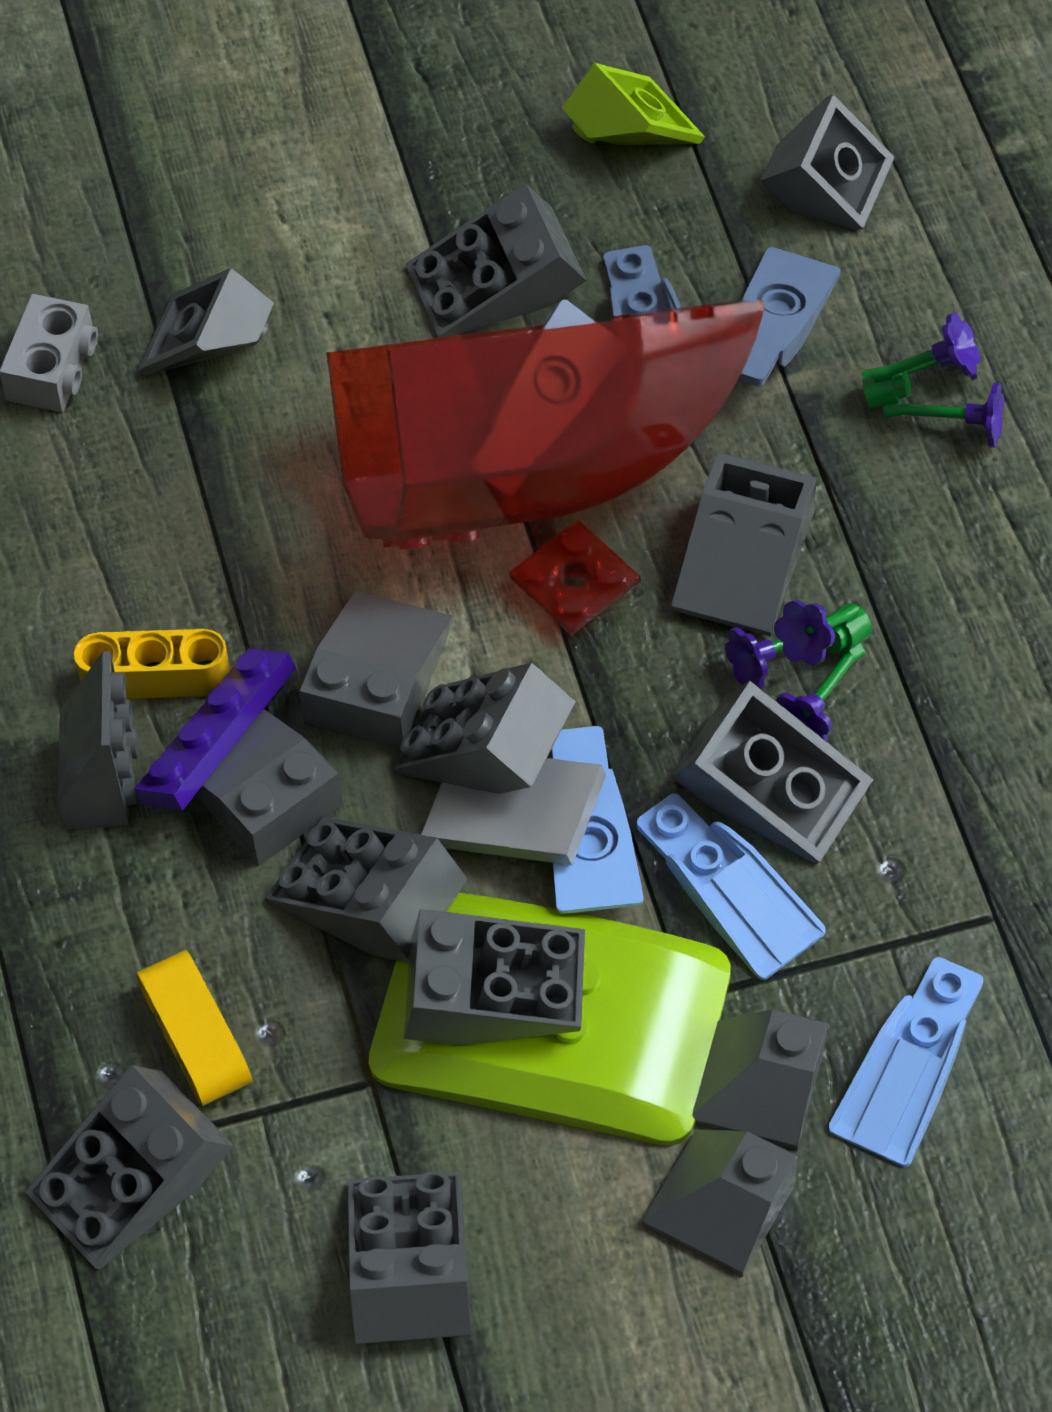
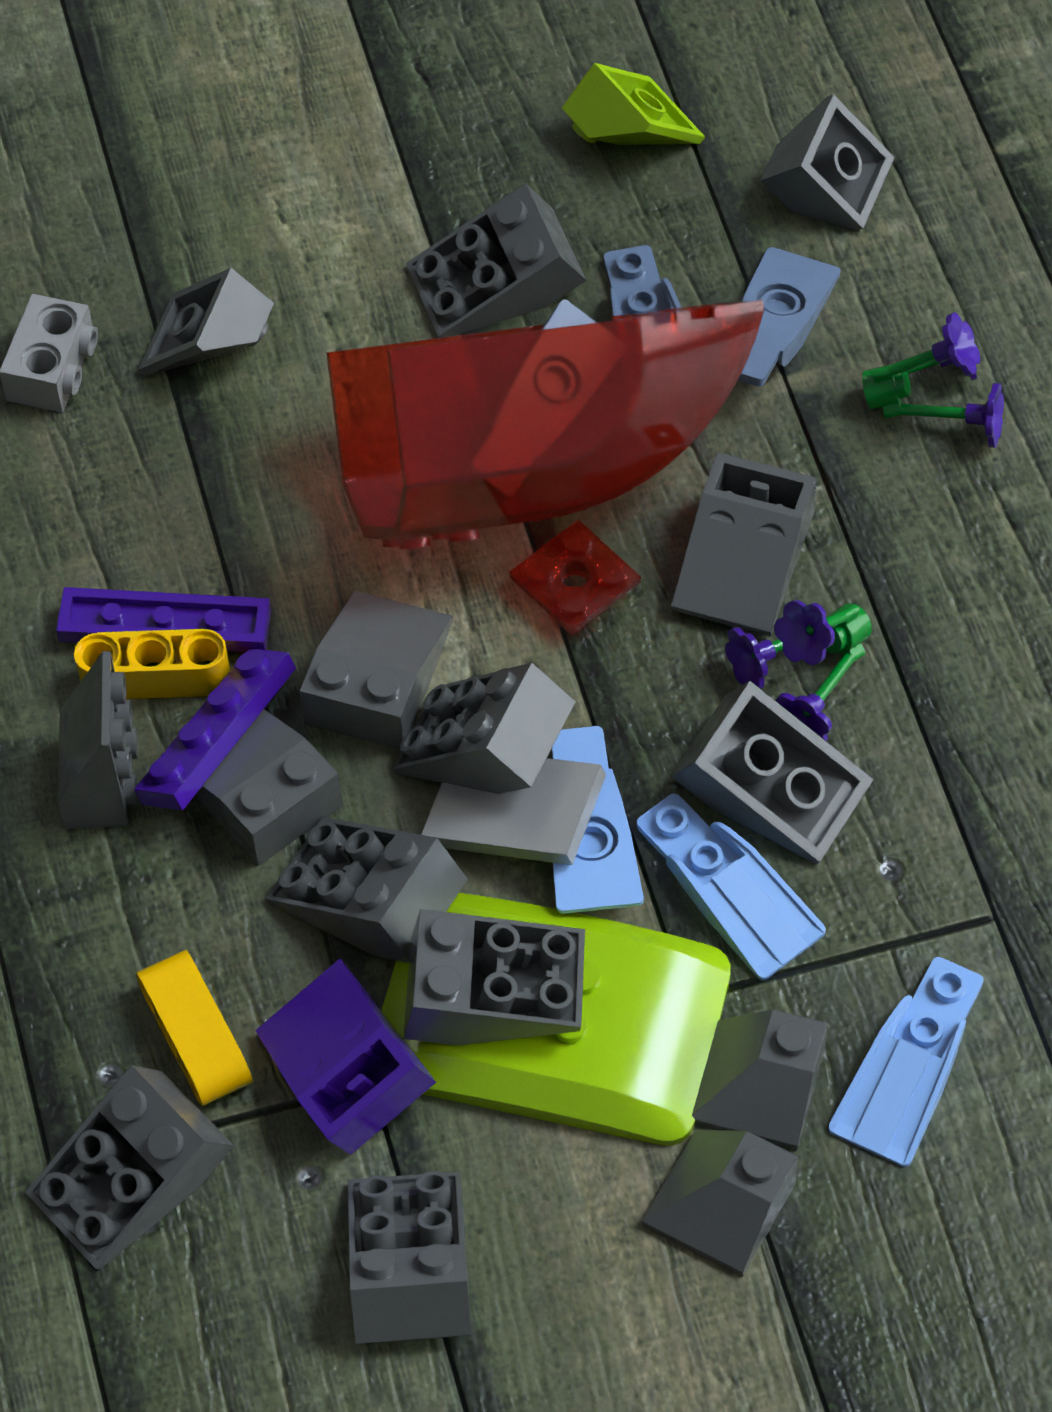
(239, 620): none -> dark purple plate
(343, 1058): none -> dark purple slope

